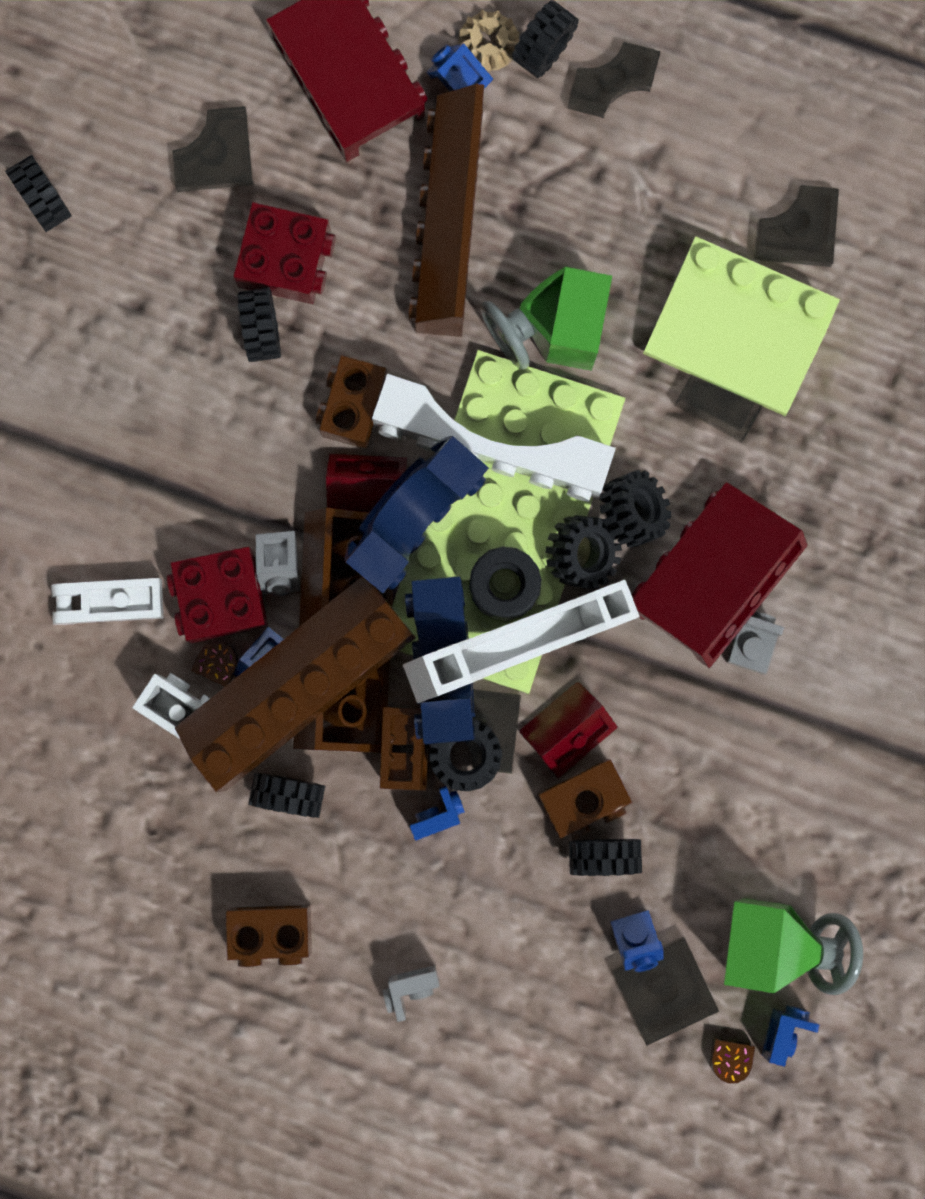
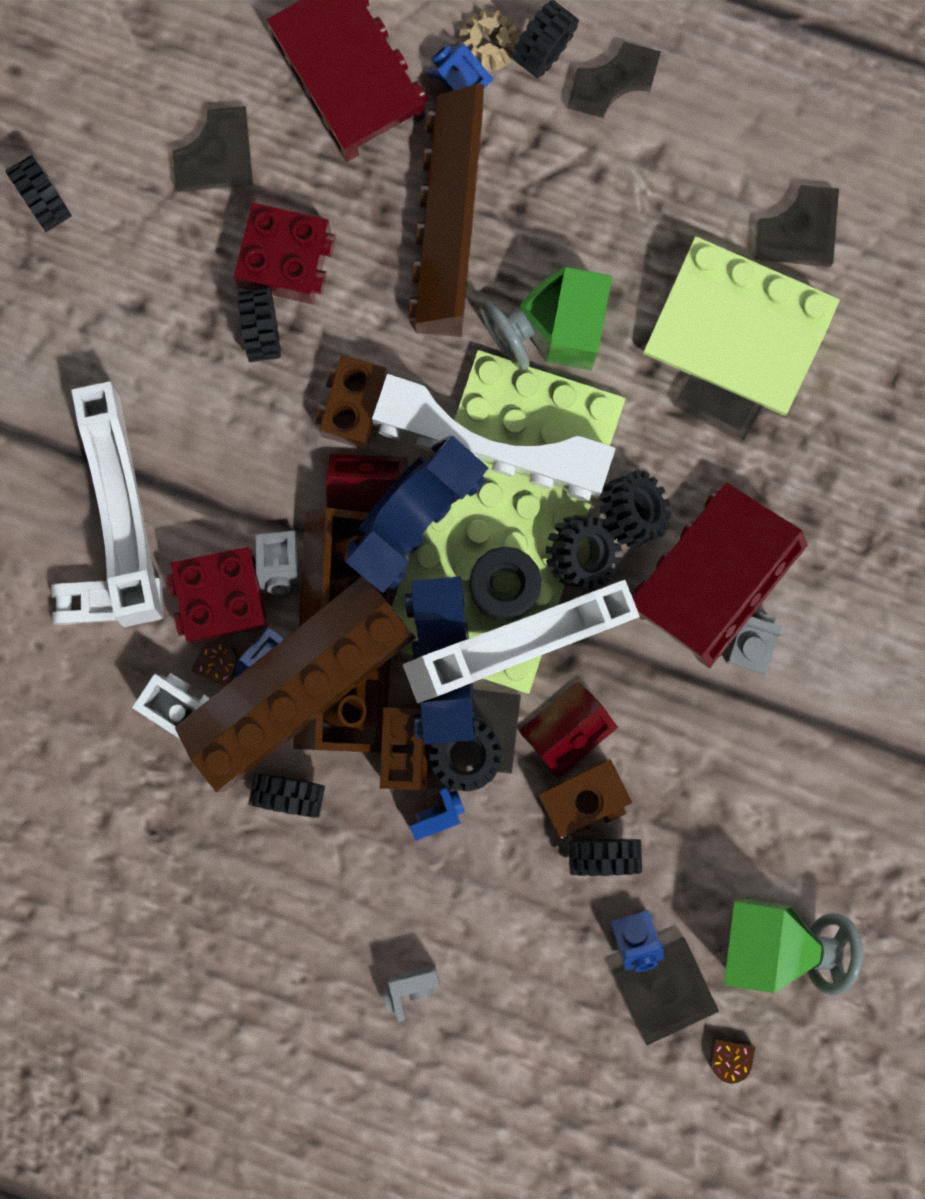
(124, 532): none -> white arch
(267, 922): reddish brown brick -> none
(780, 1036): blue bracket -> none

